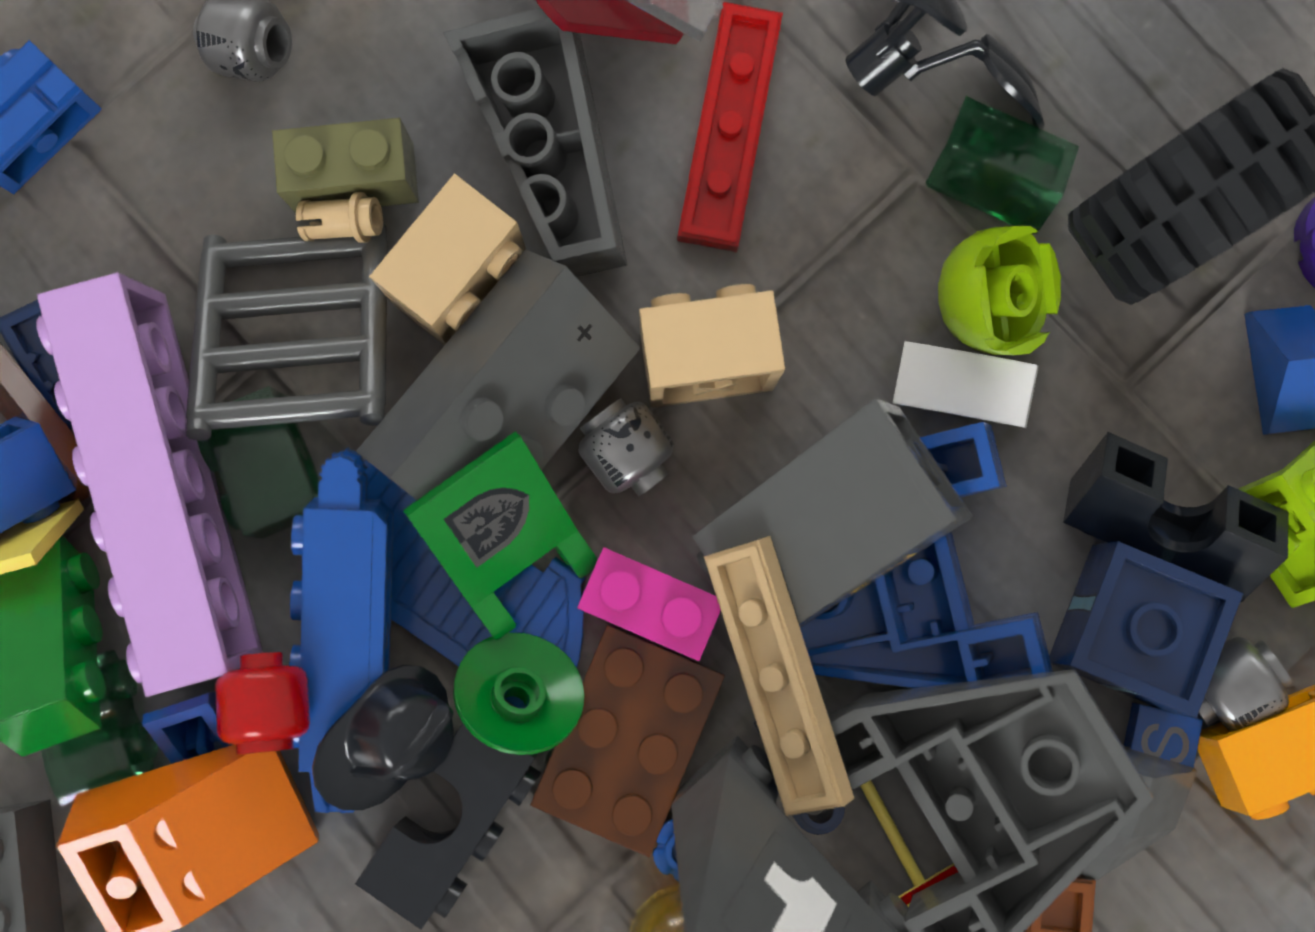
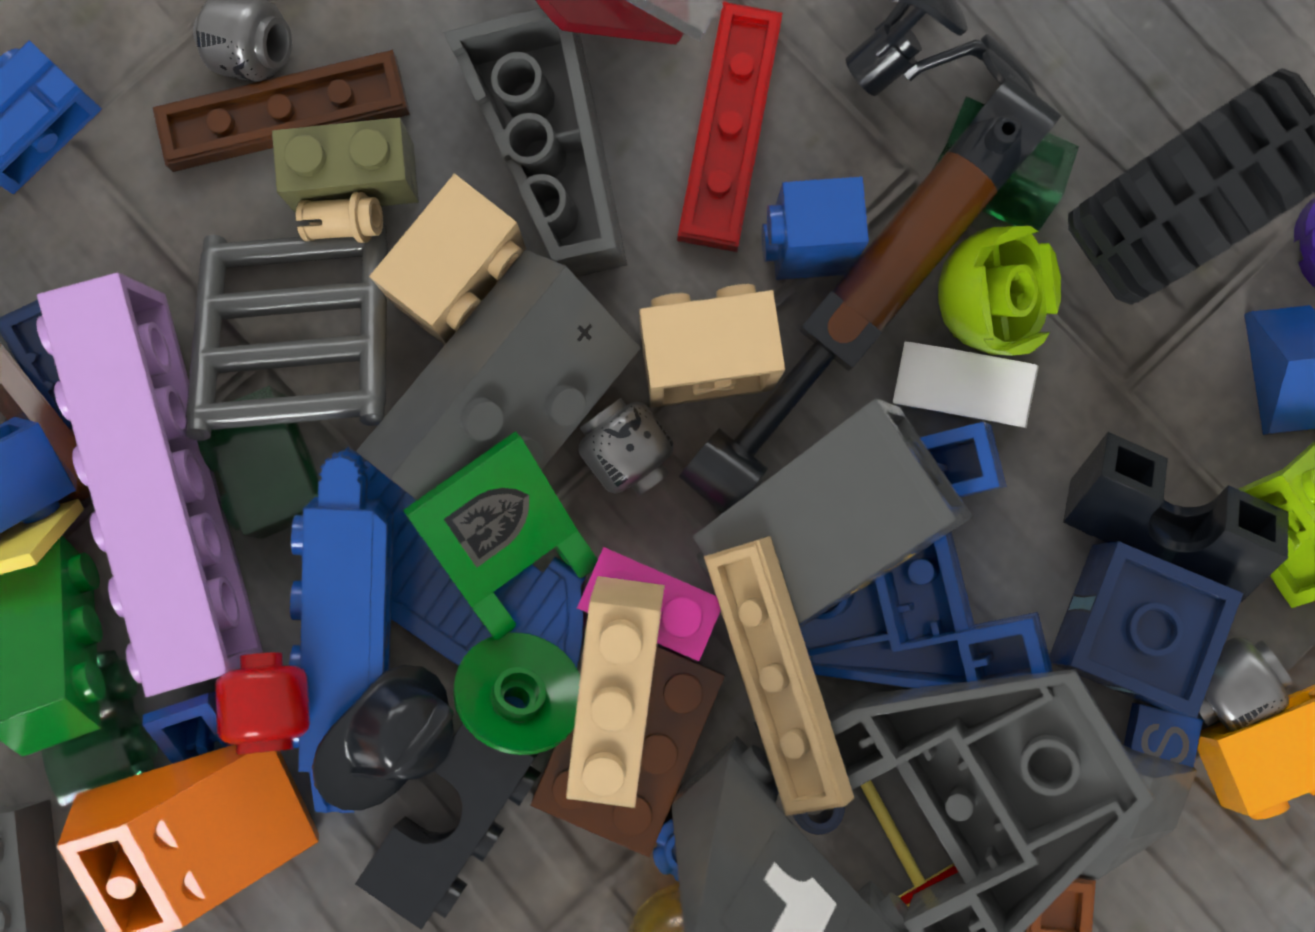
(243, 117): none -> reddish brown tile
(614, 691): none -> tan brick
(816, 228): none -> blue brick
(885, 276): none -> piece

